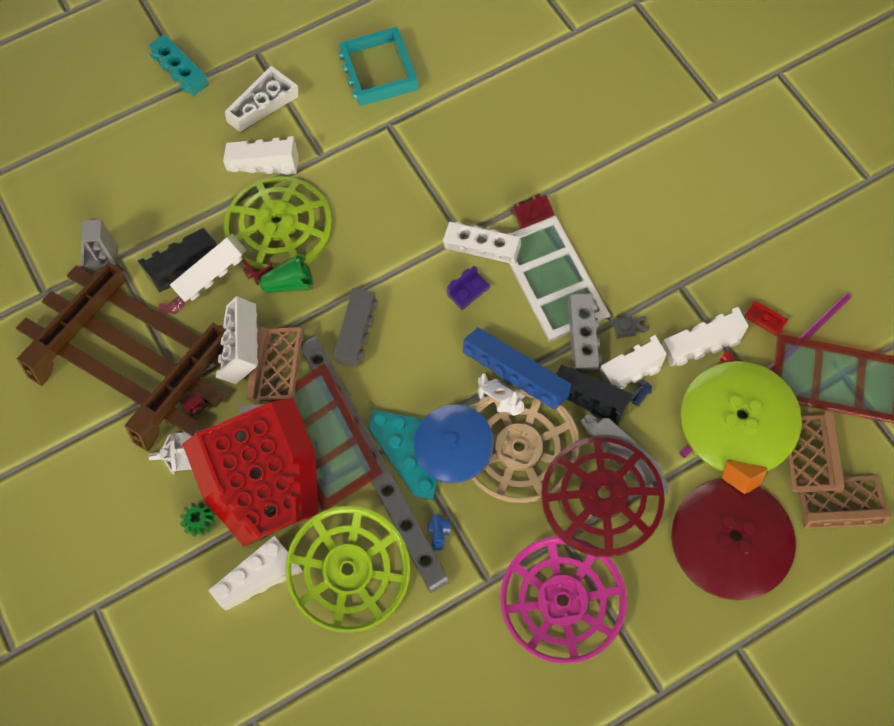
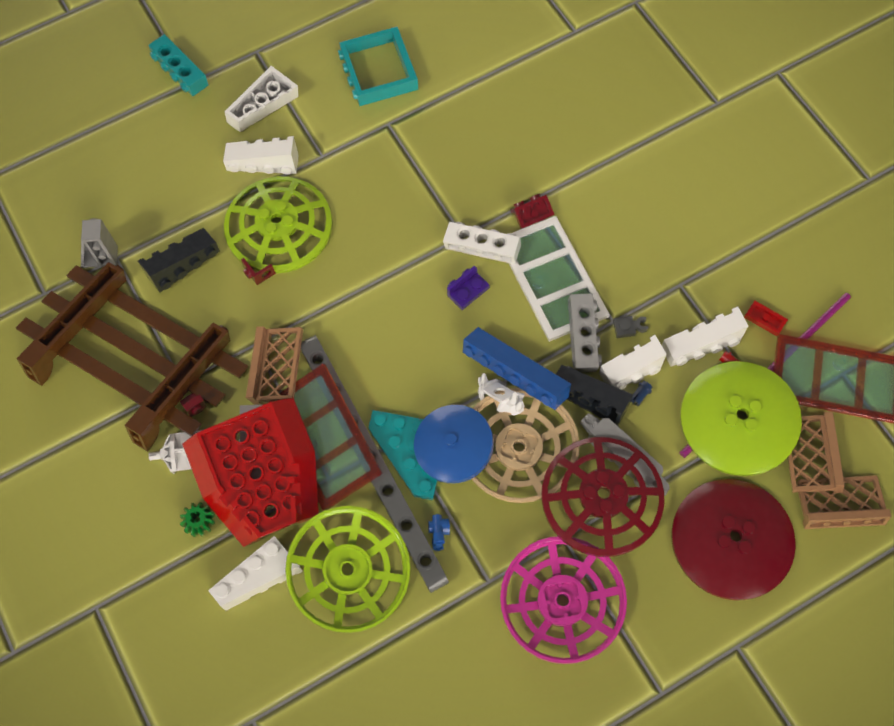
(173, 307): clear pink arm -> none
(208, 267): white wedge -> none
(239, 341): white wedge -> none
(288, 277): green cone -> none
(355, 327): dark grey brick -> none
(743, 476): orange slope -> none

